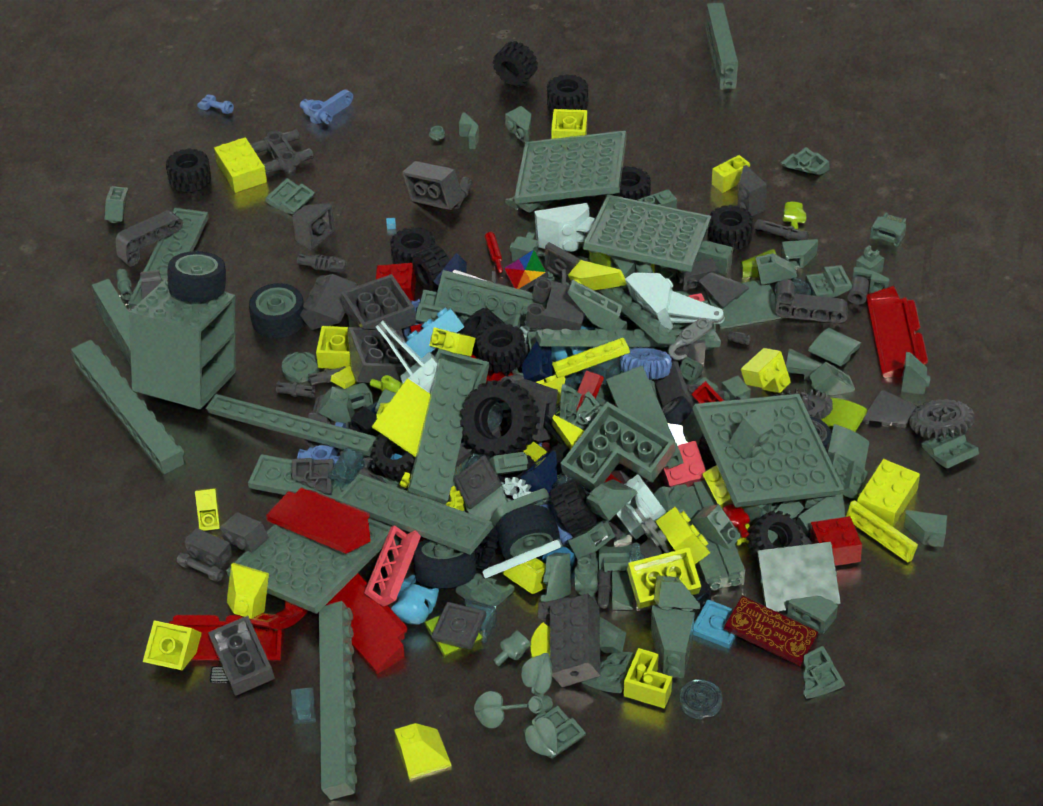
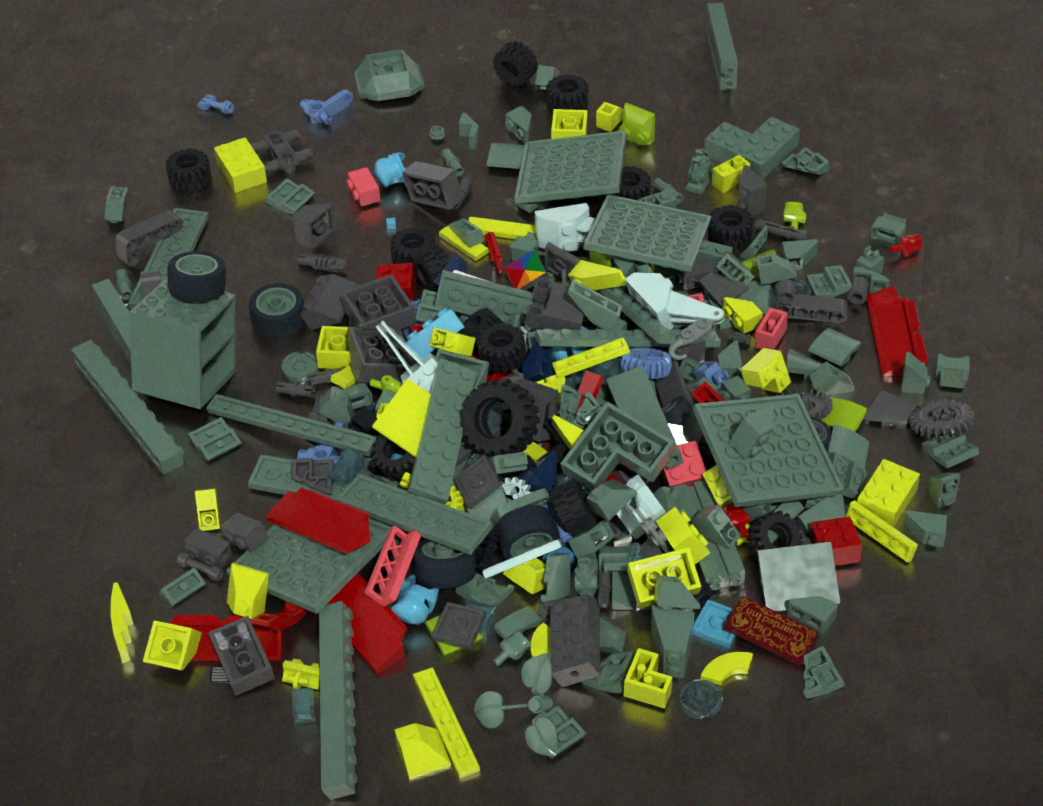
(120, 620): none -> neon yellow slope
(182, 587): none -> sand green slope
(214, 439): none -> sand green slope
(301, 675): none -> neon yellow hips
(363, 186): none -> coral brick
(388, 76): none -> sand green piece
(390, 169): none -> medium azure piece
(446, 723): none -> neon yellow tile
(452, 162): none -> sand green pin
(467, 232): none -> sand green slope
(474, 252): none -> neon yellow tile
(503, 228): none -> neon yellow tile
(505, 155): none -> sand green slope
(519, 620): none -> sand green slope
(544, 75): none -> sand green slope
(608, 116): none -> neon yellow slope
(638, 124): none -> lime slope
(661, 186): none -> sand green pin
(699, 172): none -> sand green piece
(712, 372): none -> medium blue brick
(725, 270): none -> sand green slope
(727, 665): none -> neon yellow tile
(731, 360): none -> sand green slope
(742, 313): none -> neon yellow slope
(755, 243): none -> sand green slope
(761, 149): none -> sand green brick
(771, 329): none -> coral brick
(908, 245): none -> red piece
(943, 488): none -> sand green slope
(952, 371): none -> sand green piece

